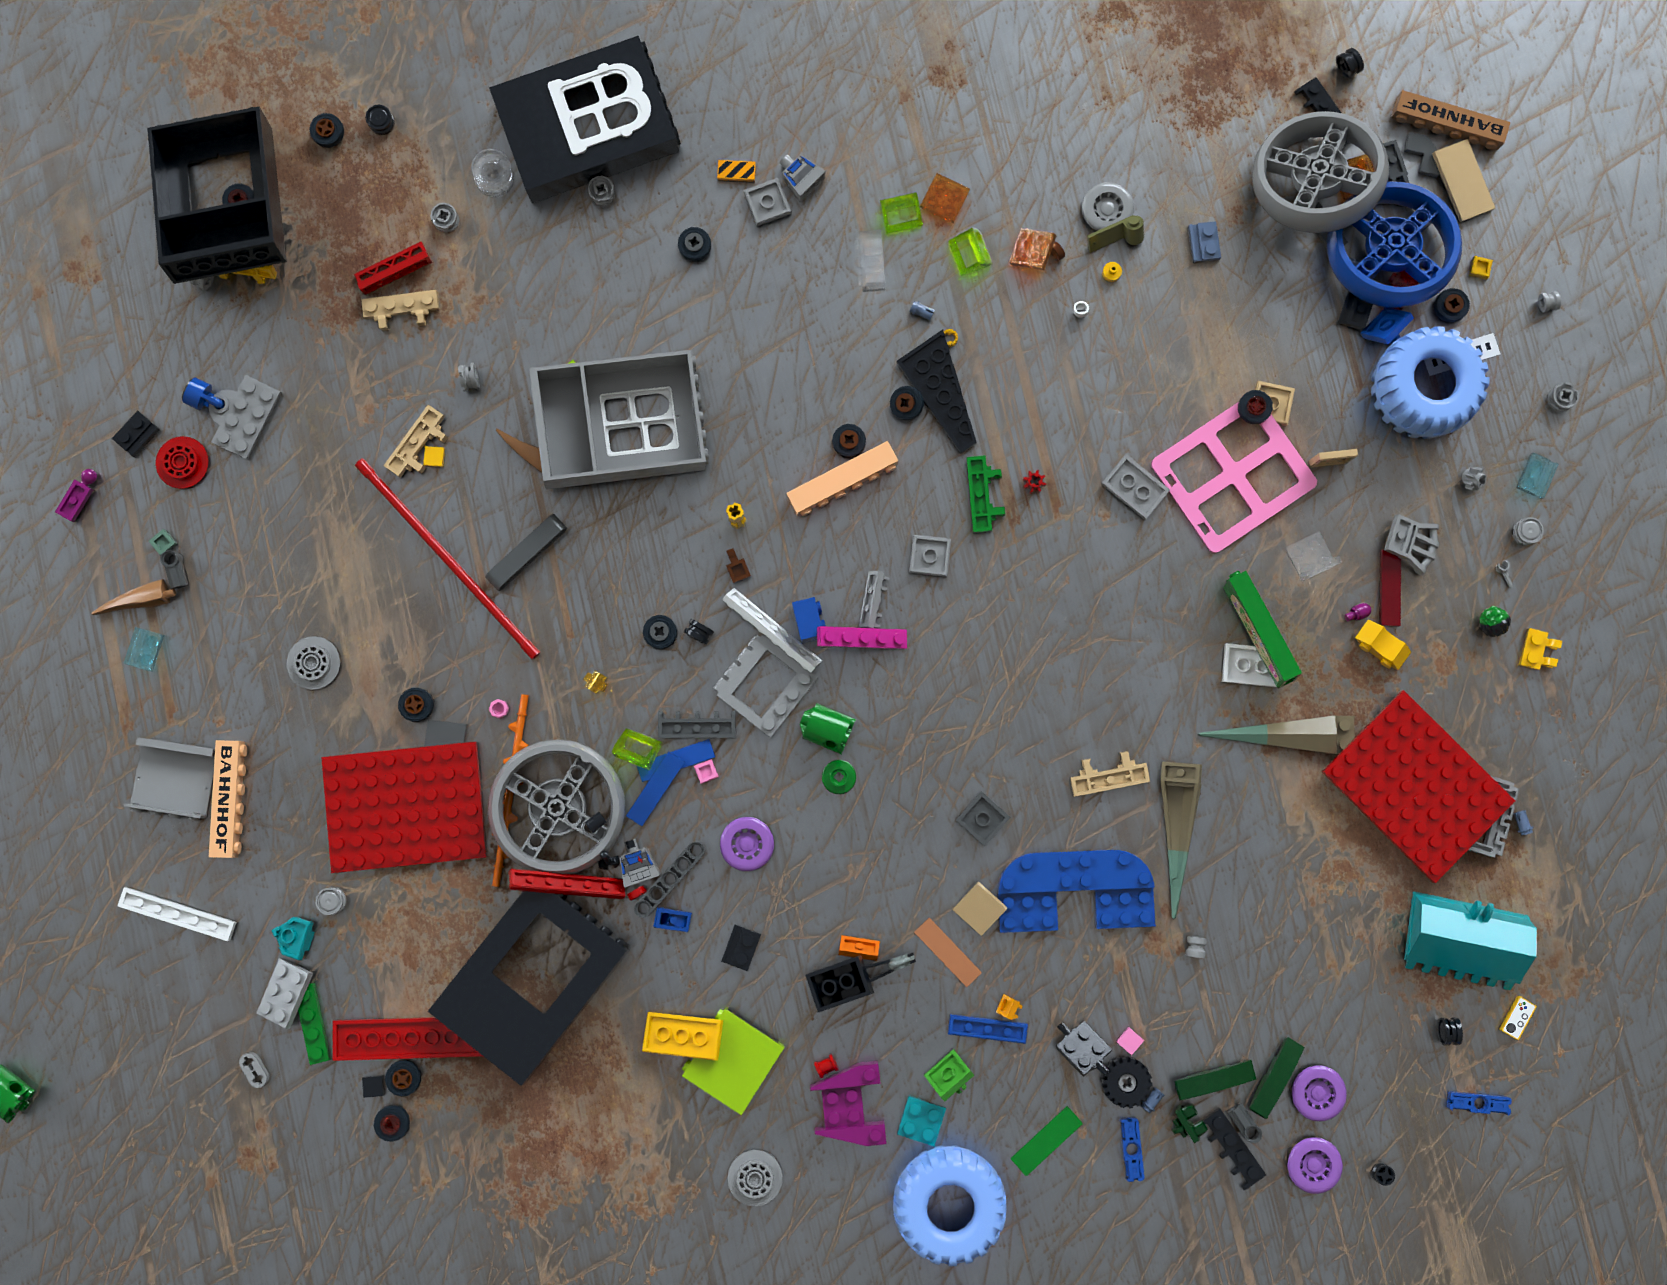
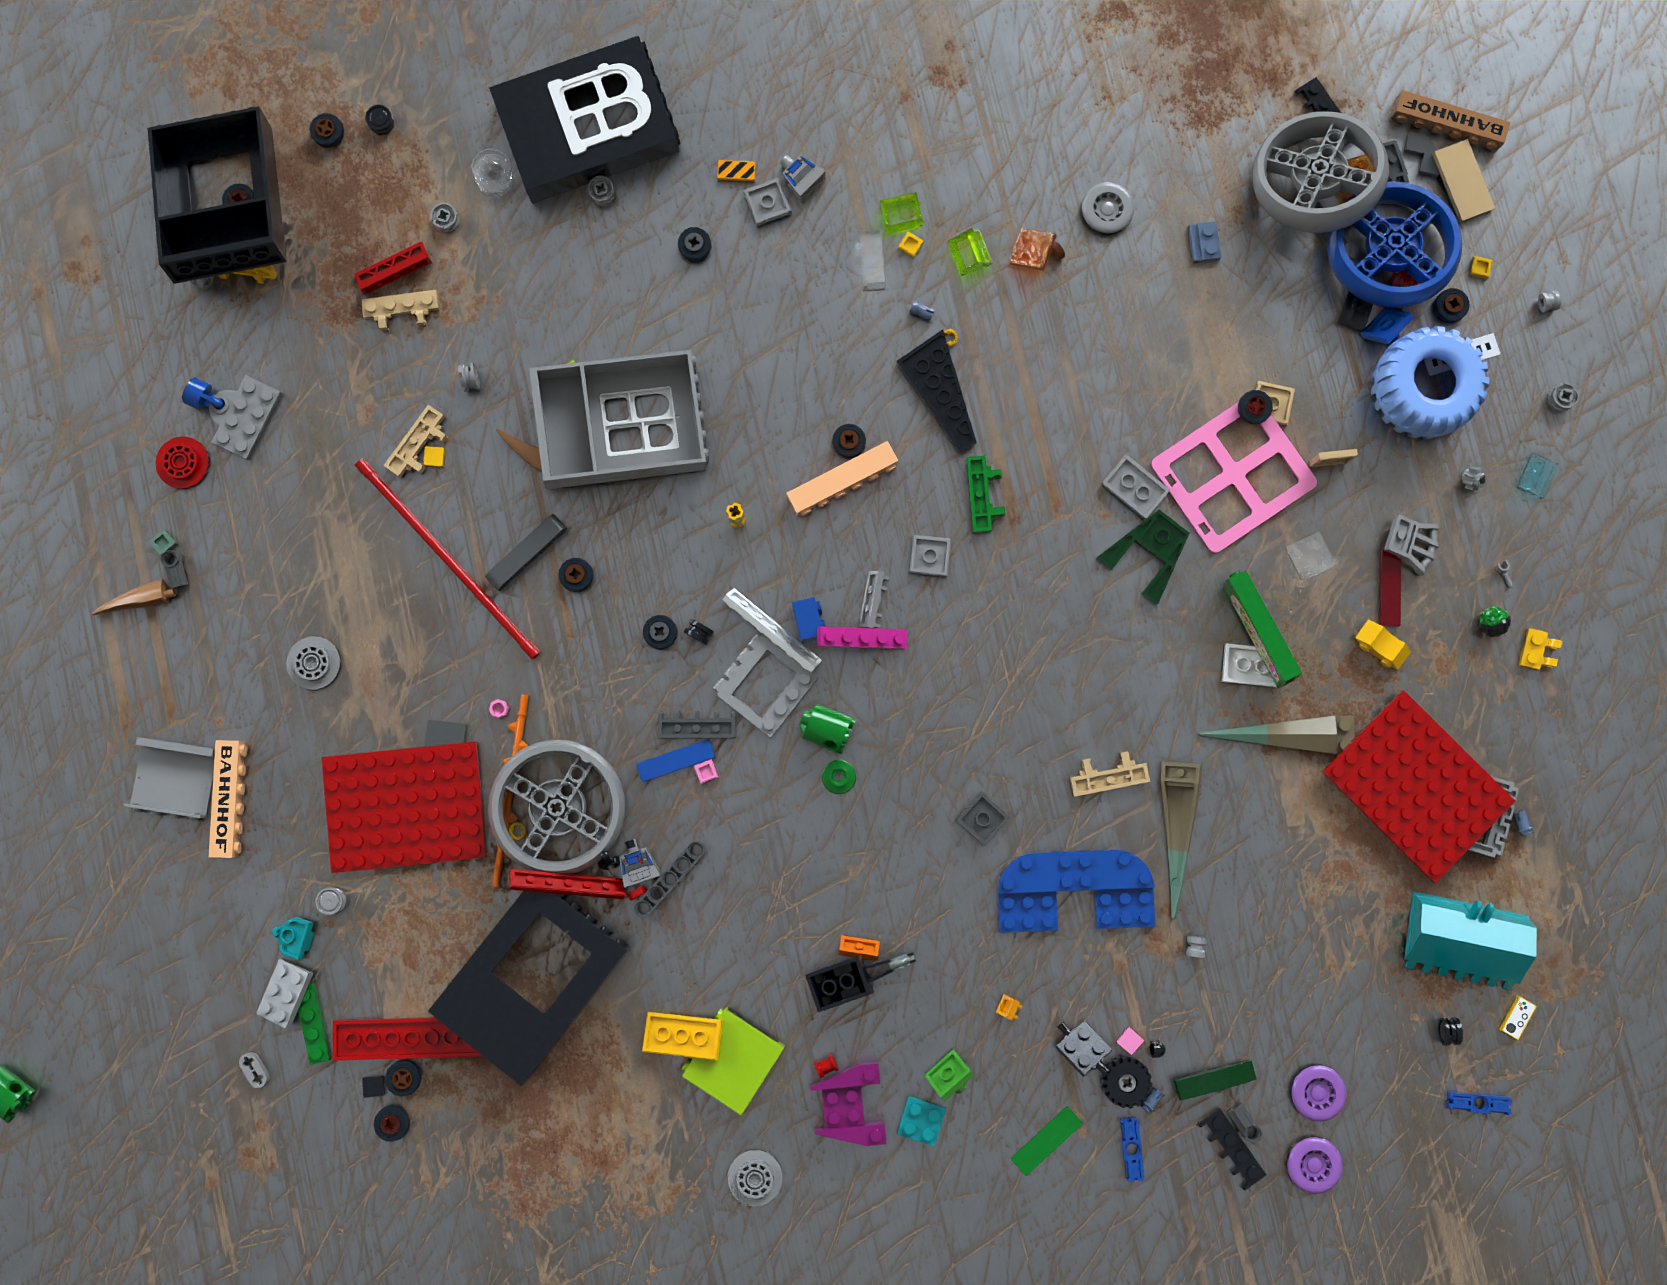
(76, 496): magenta plate -> none
(135, 434): black plate -> none
(143, 649): clear light blue plate -> none
(176, 914): white plate -> none
(408, 705): black wheel -> none
(512, 828): none -> yellow bush
(581, 577): none -> black wheel
(595, 681): clear yellow gear -> none
(596, 822): black hinge -> none
(631, 757): clear neon green tile -> none
(655, 788): blue tile -> none
(672, 919): blue slope -> none
(738, 568): reddish brown plate -> none
(741, 947): black plate -> none
(747, 844): medium lavender wheel -> none
(910, 244): none -> yellow tile
(913, 403): black wheel -> none
(945, 198): clear orange tile -> none
(948, 952): nougat sticker -> none
(949, 1167): light blue tyre -> none
(979, 908): tan tile -> none
(987, 1028): blue tile -> none
(1036, 476): red gear -> none
(1079, 307): white hinge -> none
(1112, 272): yellow tile -> none
(1129, 228): olive door -> none
(1157, 1049): none -> black hinge
(1159, 536): none -> dark green wing
(1184, 1115): dark green hips -> none
(1276, 1078): dark green slope -> none
(1350, 63): black wheel -> none
(1358, 612): magenta cylinder -> none
(1387, 1176): black wheel -> none
(1528, 531): light grey wheel -> none

